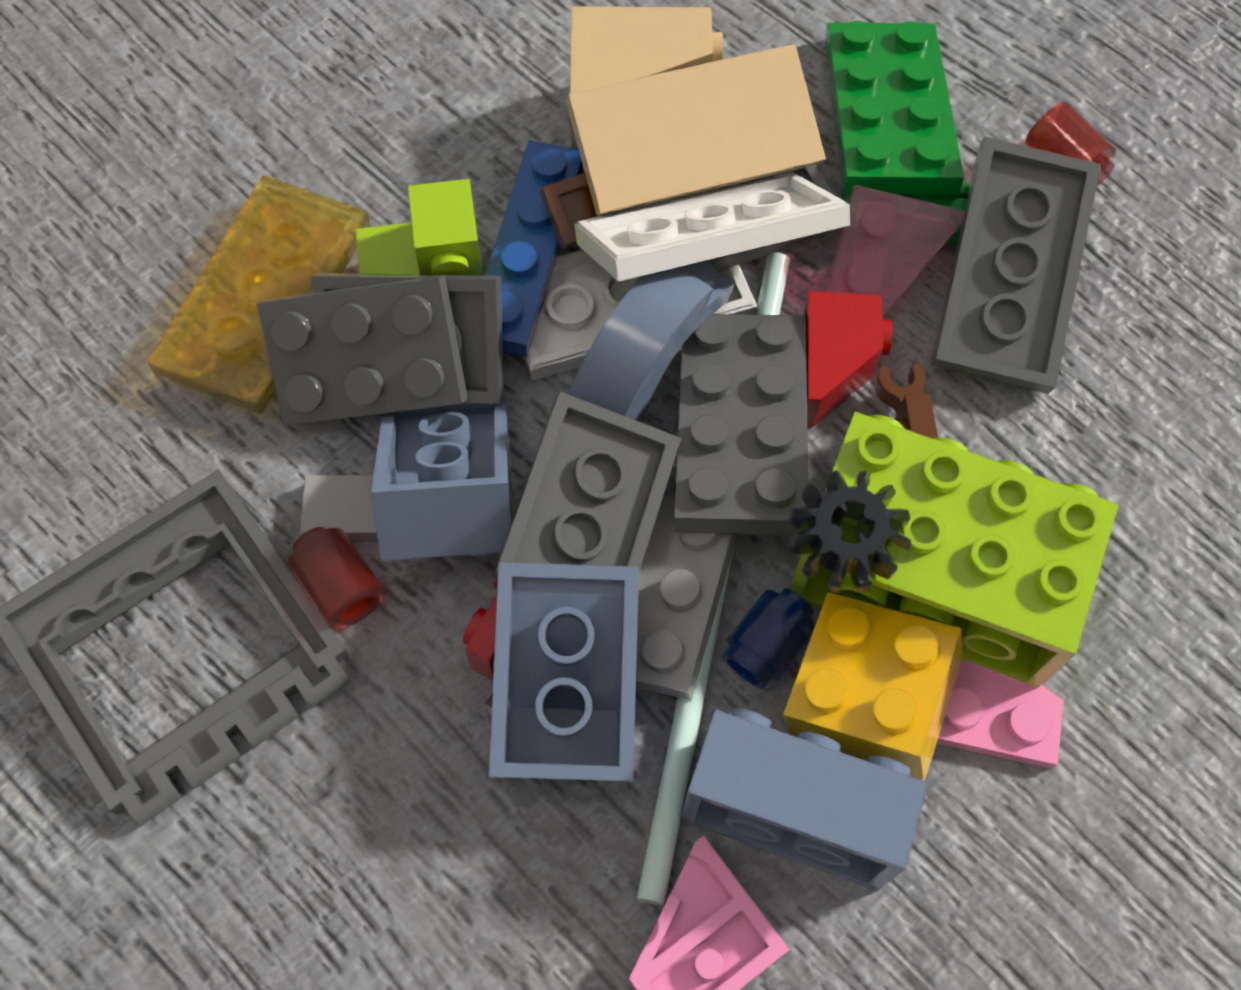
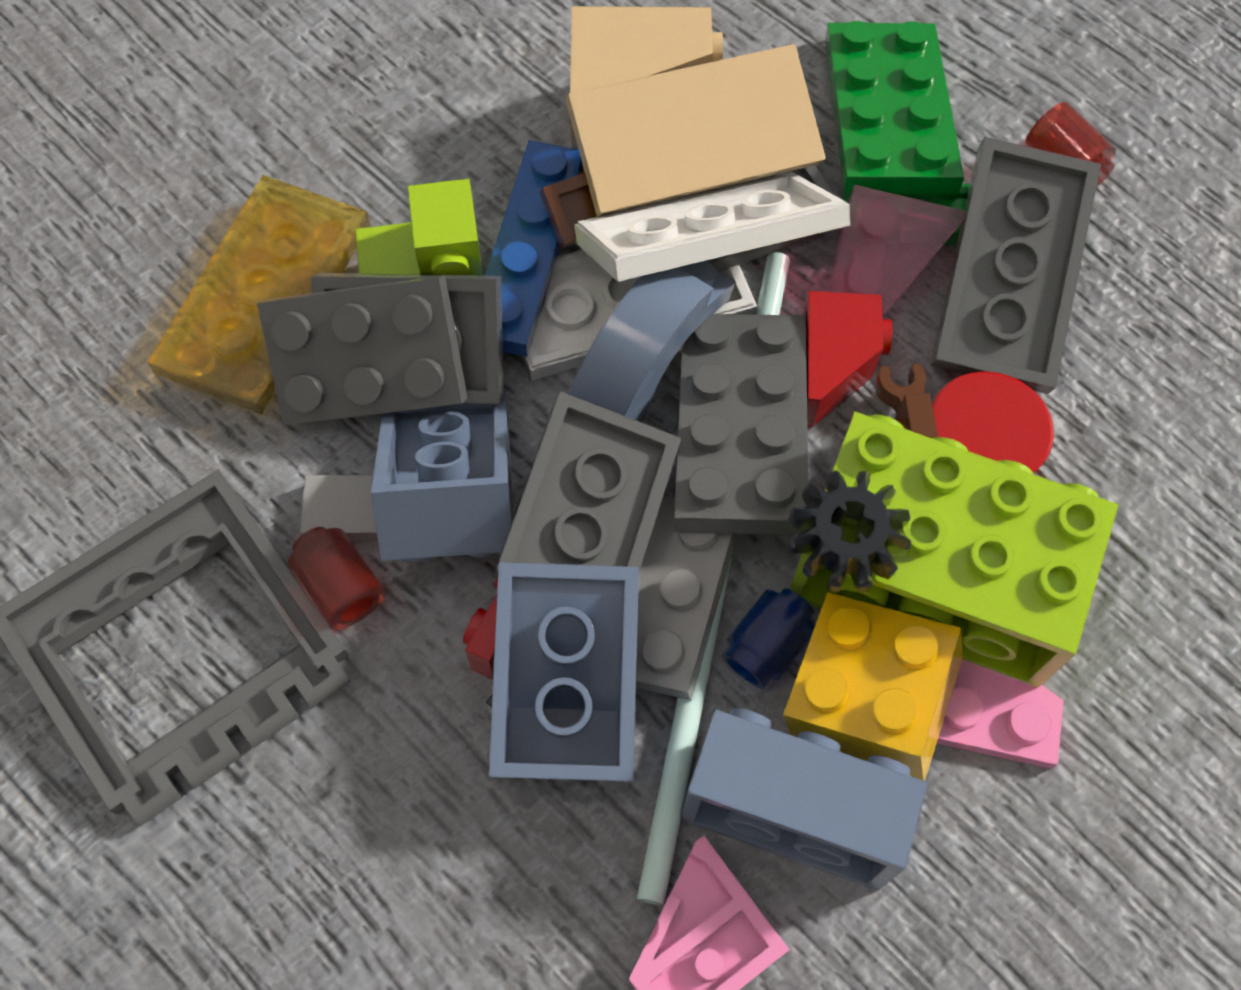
(995, 418): none -> red tile

